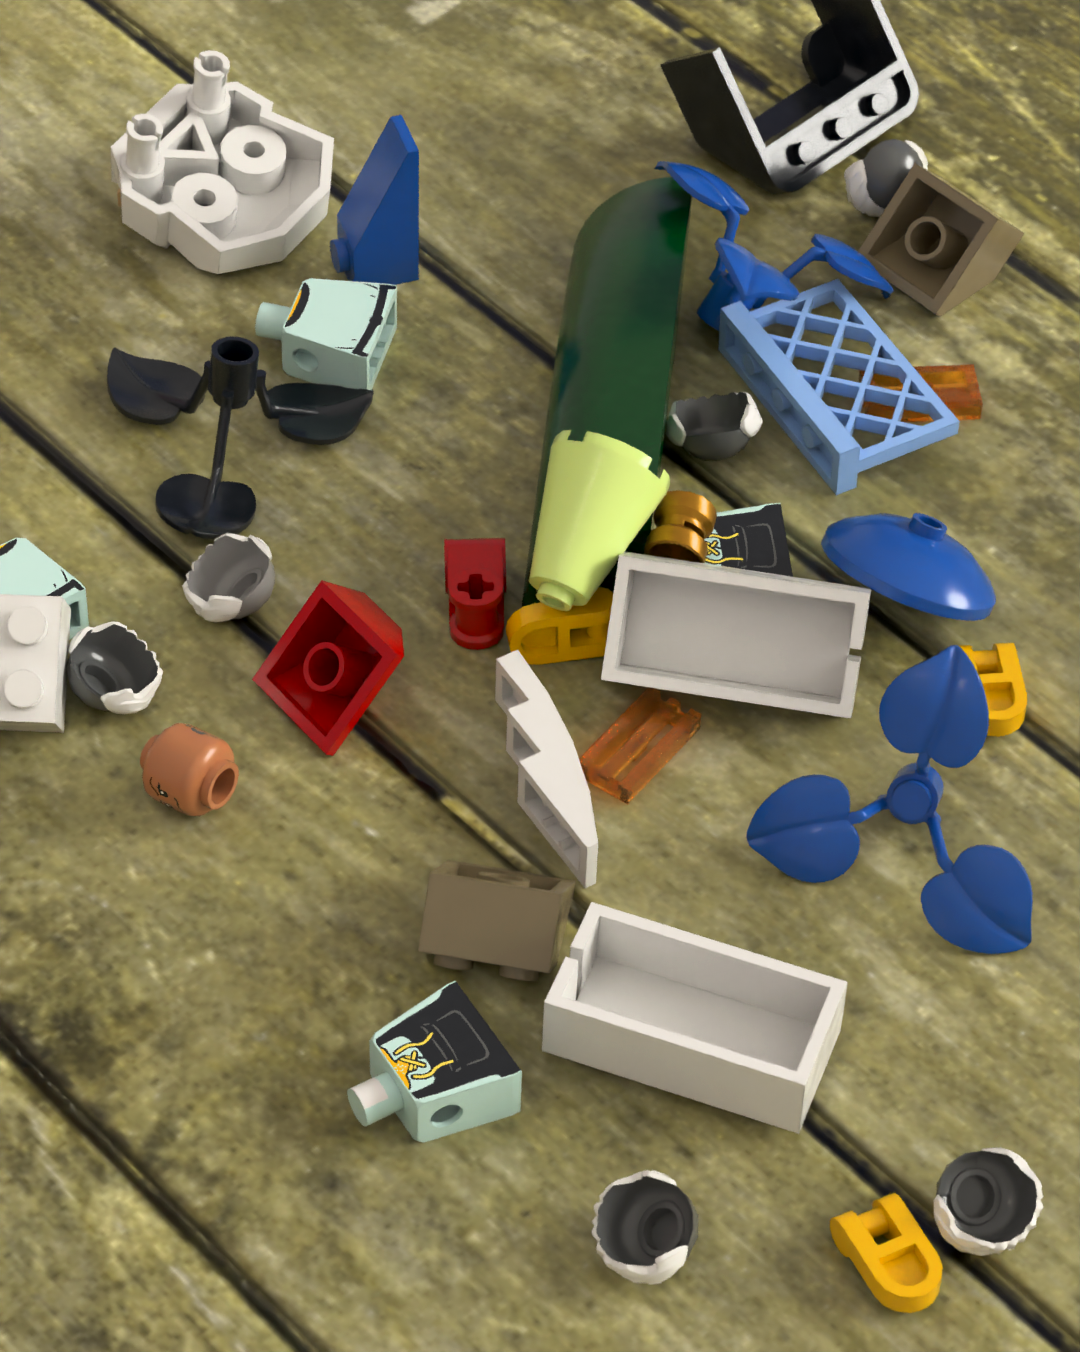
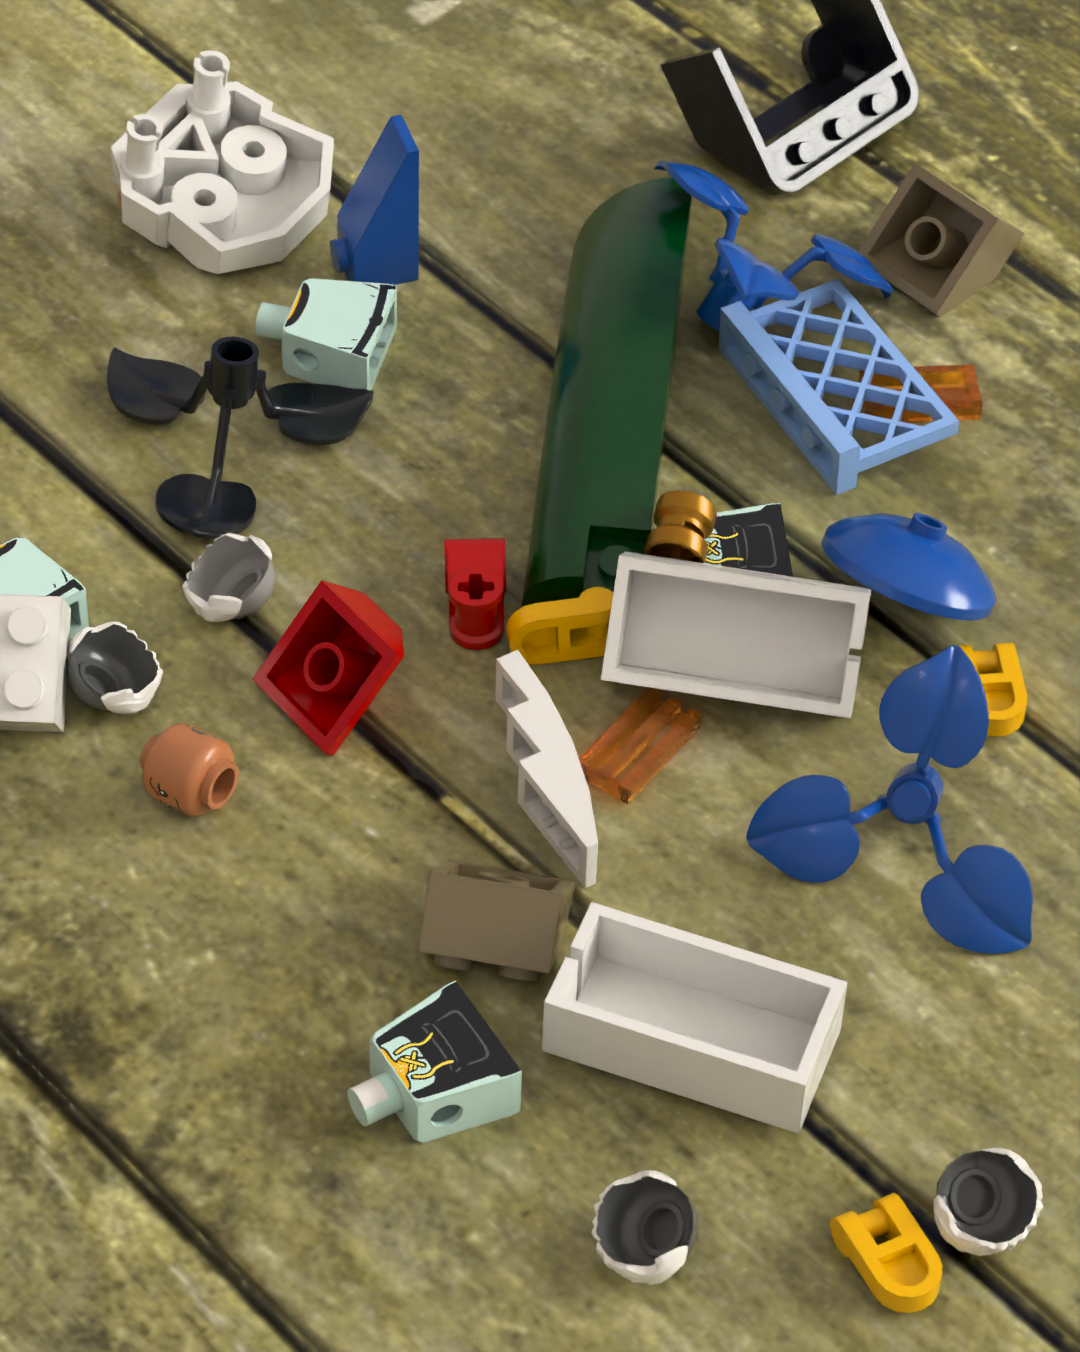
(589, 515): yellowish green cone -> none
(713, 426): dark grey hair -> none
(879, 175): dark grey hair -> none

